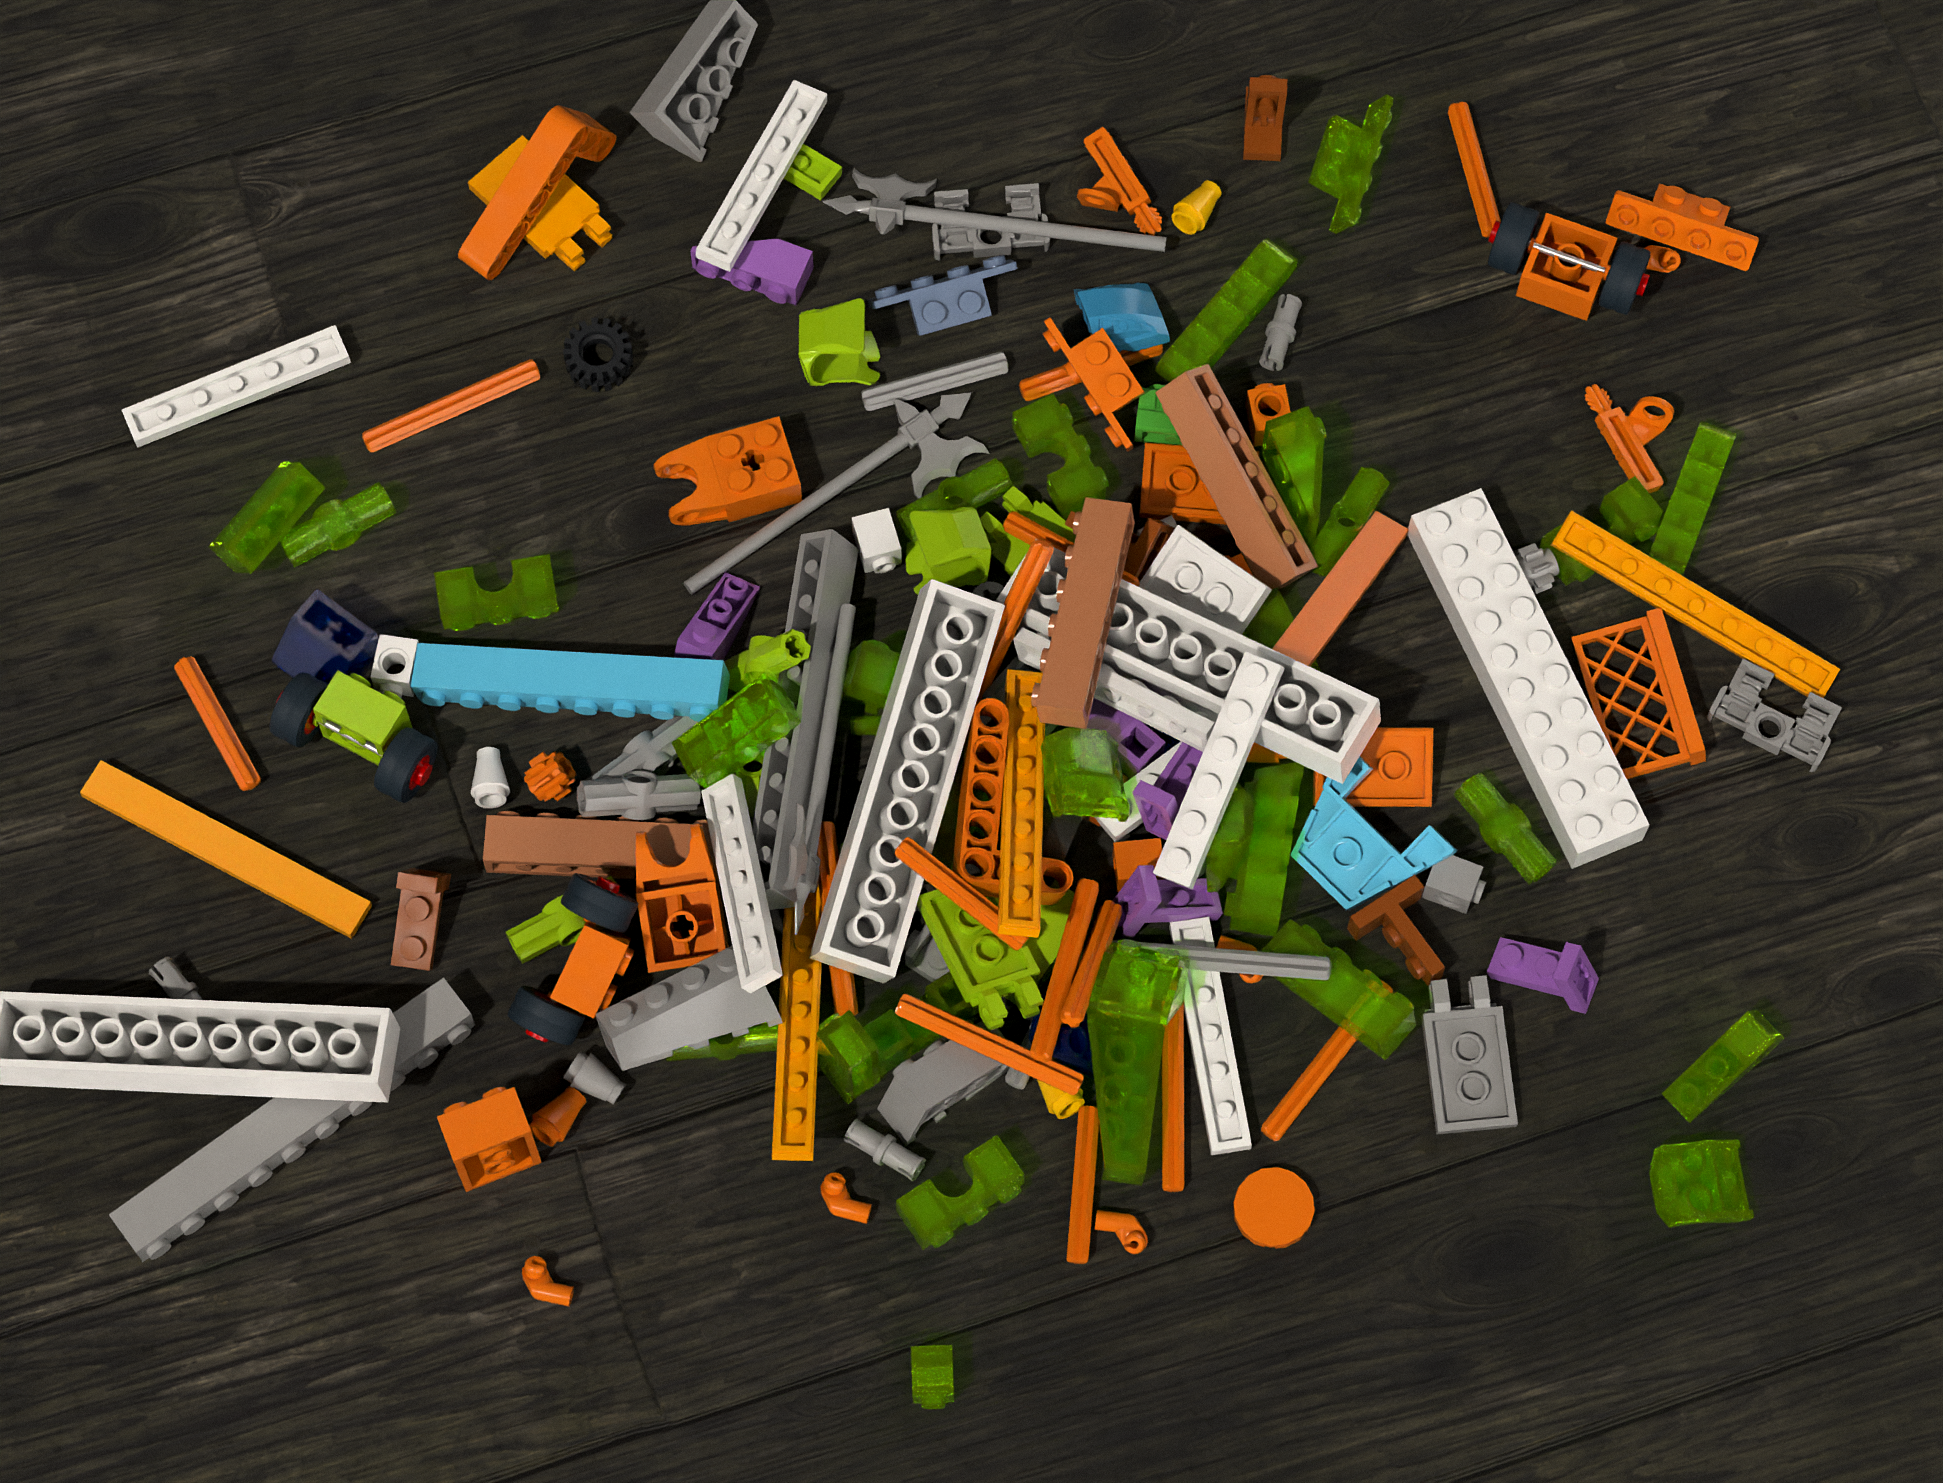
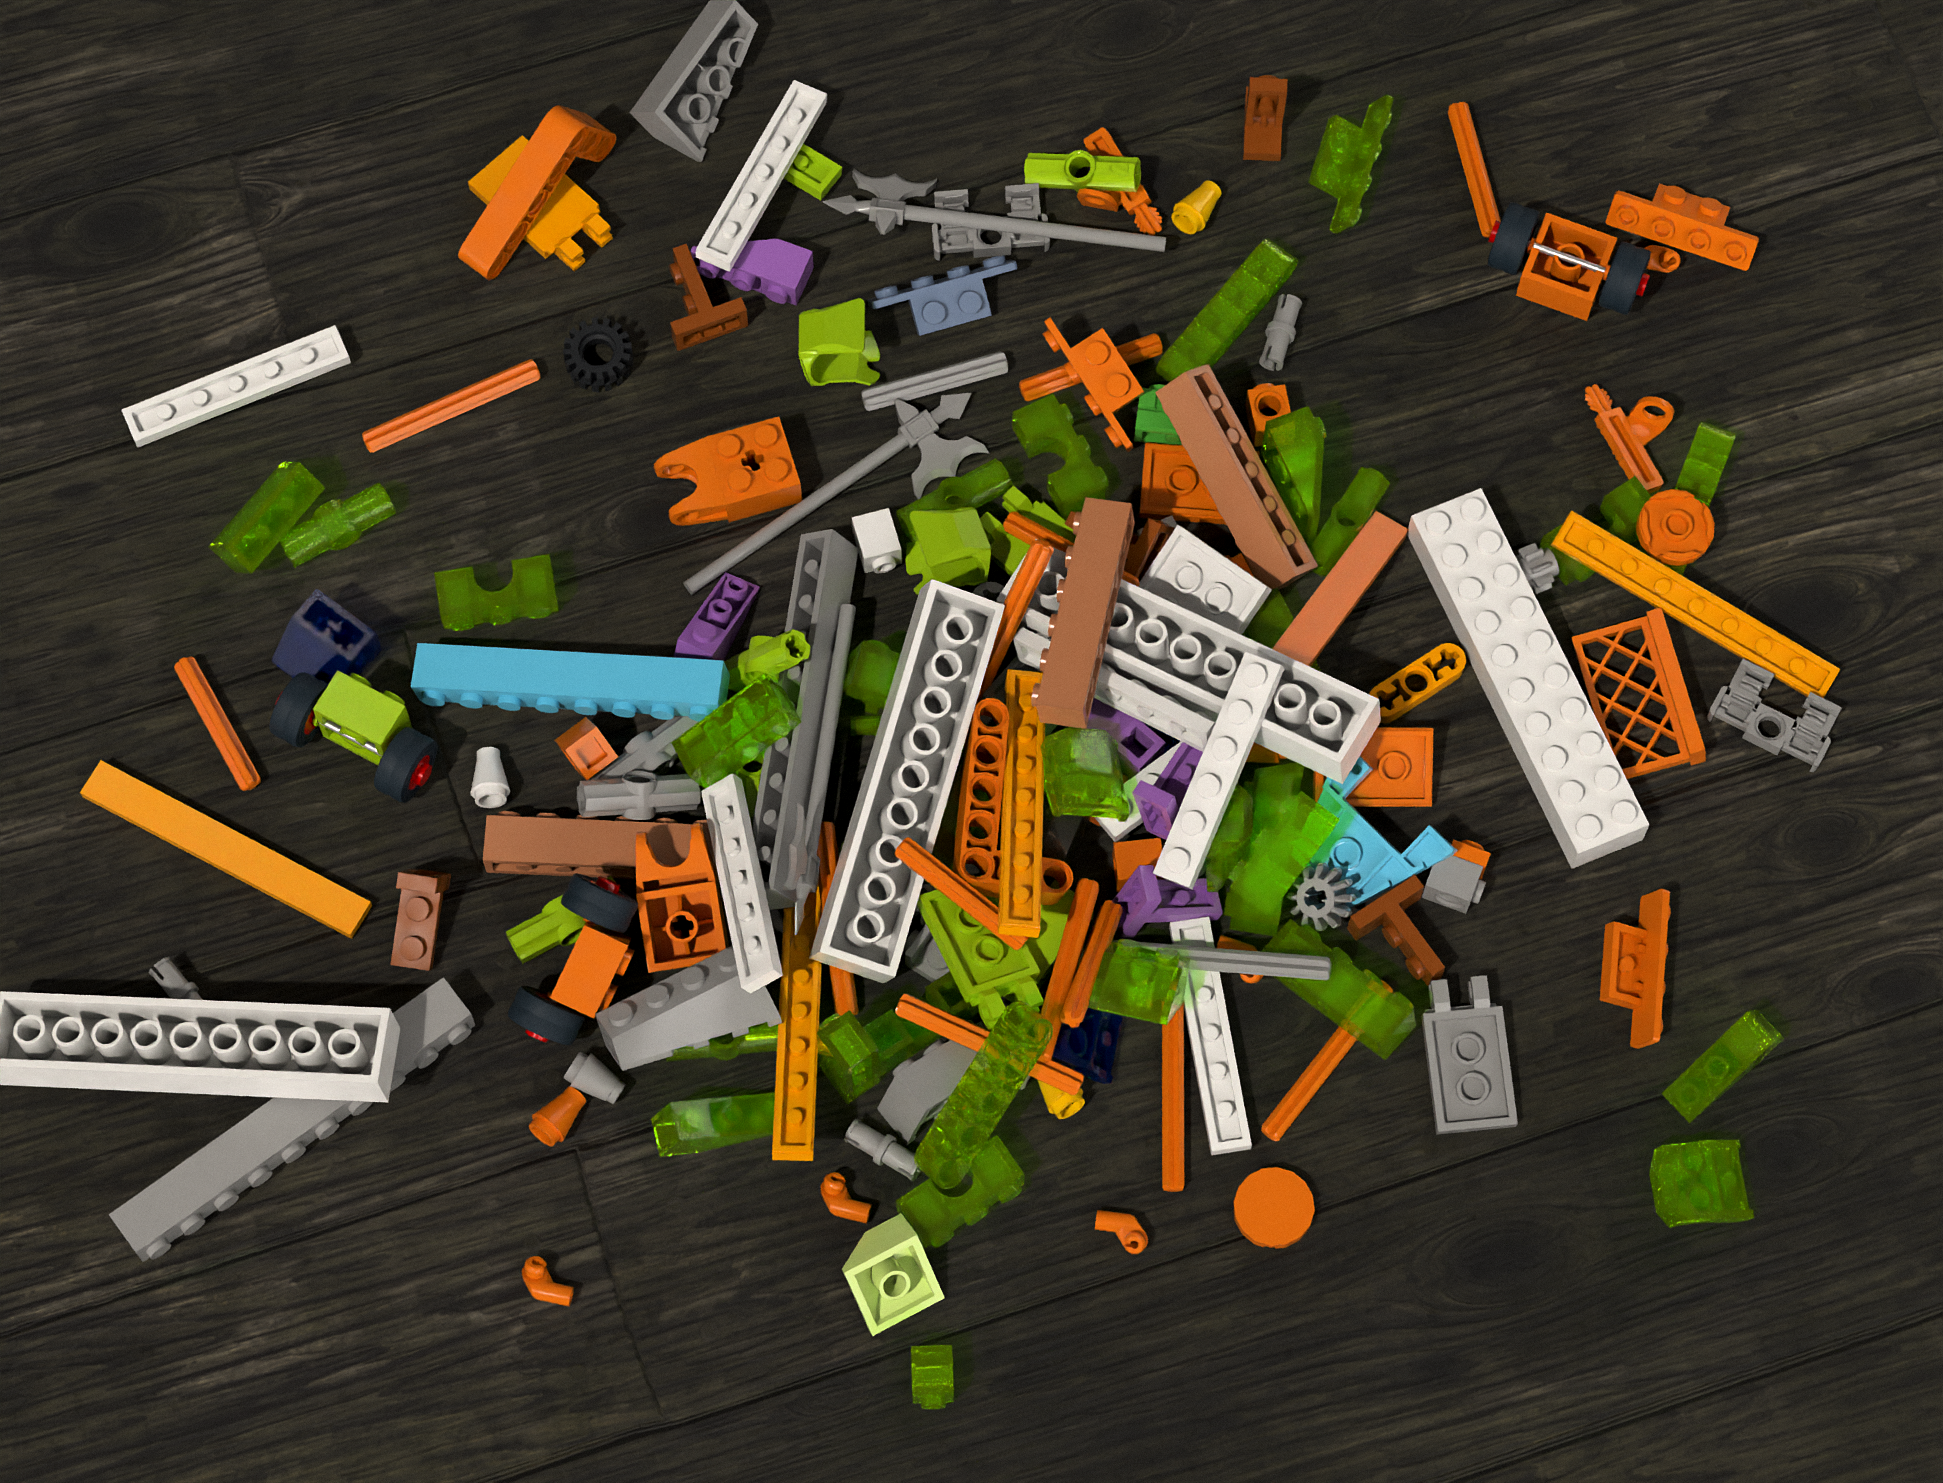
(393, 651): white brick -> none
(489, 1138): orange brick -> none
(550, 776): orange gear -> none
(586, 748): none -> orange brick
(703, 319): none -> dark orange bracket
(712, 1123): none -> clear neon green slope
(891, 1275): none -> yellowish green slope
(983, 1094): none -> clear neon green beam
(1083, 1185): orange axle -> none
(1105, 172): none -> lime piece
(1125, 313): dark azure slope -> none
(1126, 1076): clear neon green wedge -> none
(1282, 853): none -> clear neon green brick
(1333, 907): none -> light grey gear
(1444, 676): none -> light orange beam
(1472, 852): none -> orange plate
(1505, 828): clear neon green piece -> none
(1546, 970): medium lavender bracket -> none
(1636, 967): none -> orange bracket
(1675, 527): none -> orange tile

